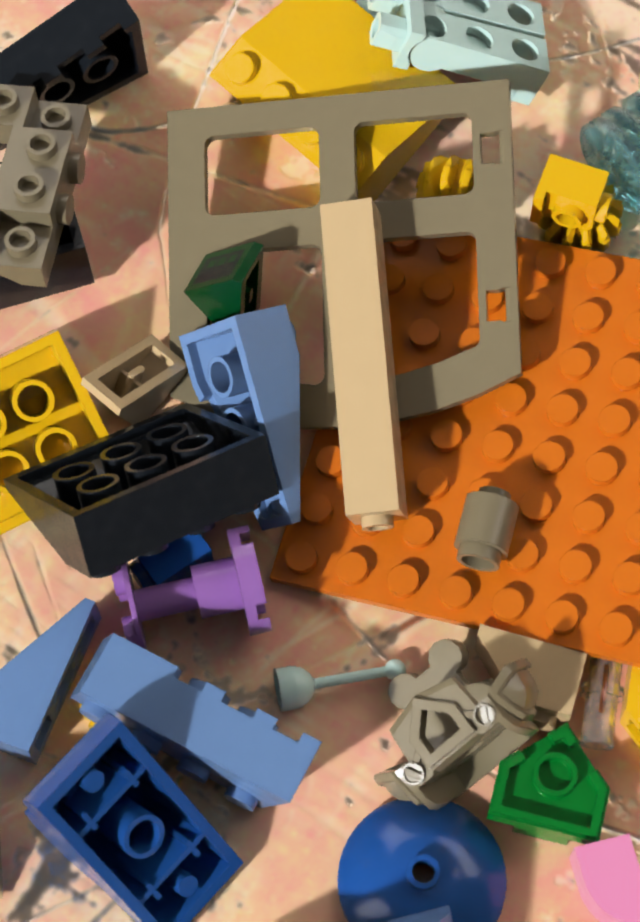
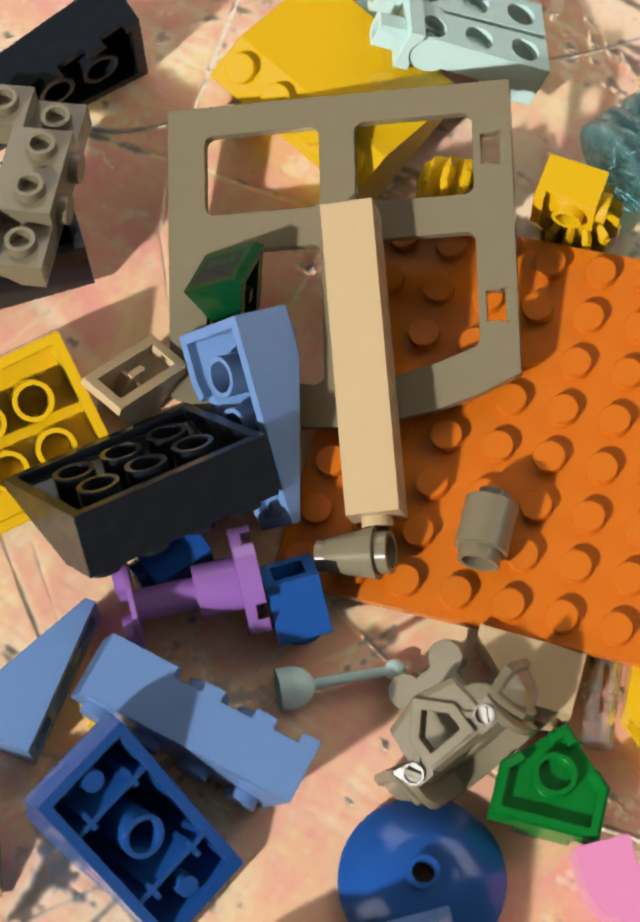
(295, 600): none -> blue brick
(358, 553): none -> dark tan cone

